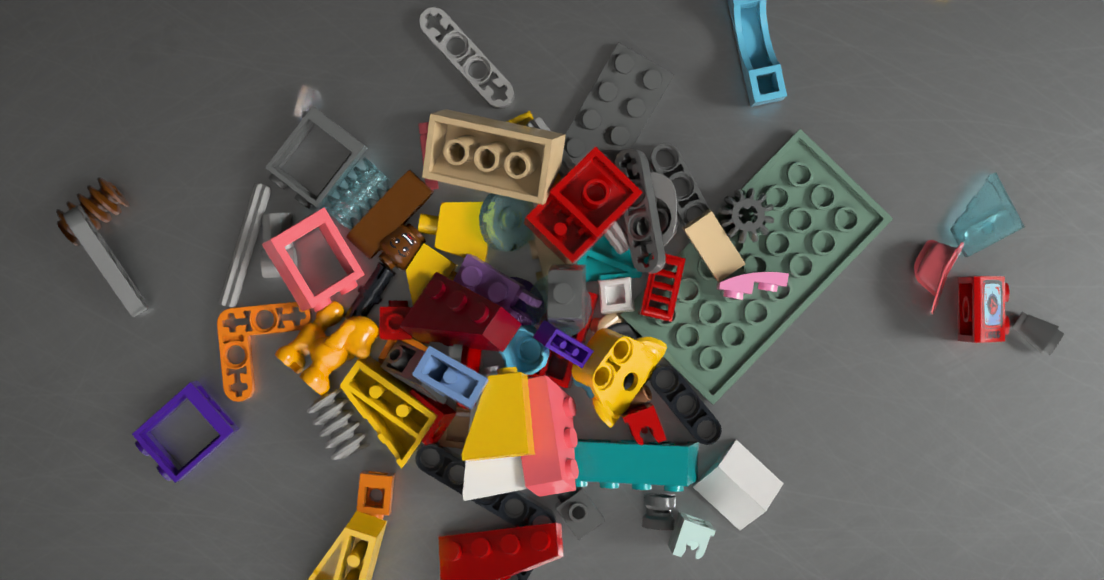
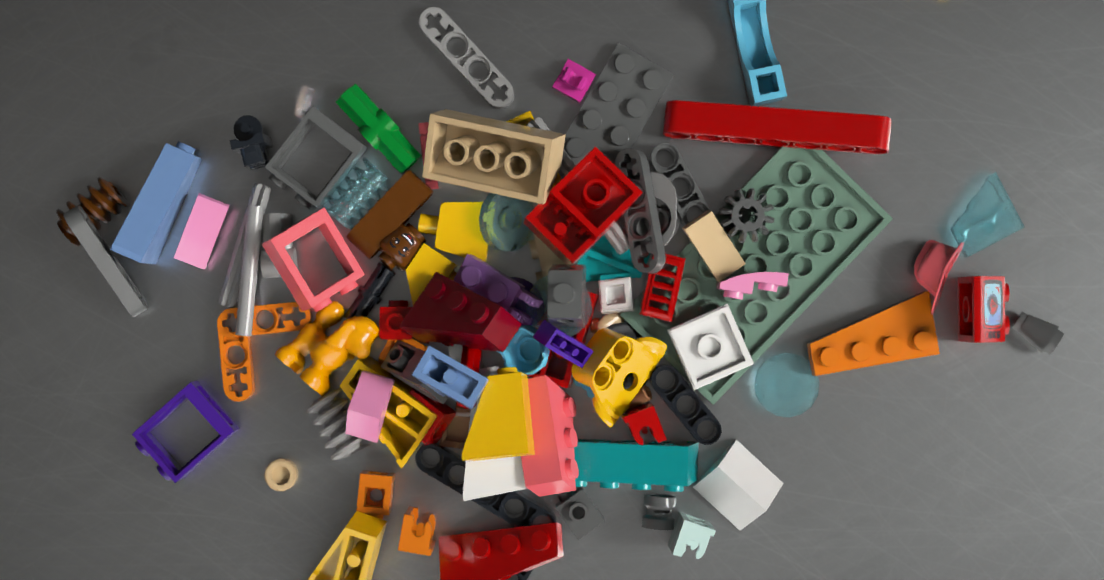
(157, 204): none -> medium blue slope
(201, 231): none -> bright pink slope
(249, 270): none -> light grey piece
(251, 142): none -> black hips
(281, 474): none -> tan tile
(369, 406): none -> bright pink slope
(378, 129): none -> green piece
(416, 537): none -> orange hinge
(574, 81): none -> dark pink tile
(710, 347): none -> white plate
(777, 127): none -> red beam
(786, 385): none -> clear light blue tile
(886, 337): none -> orange wing

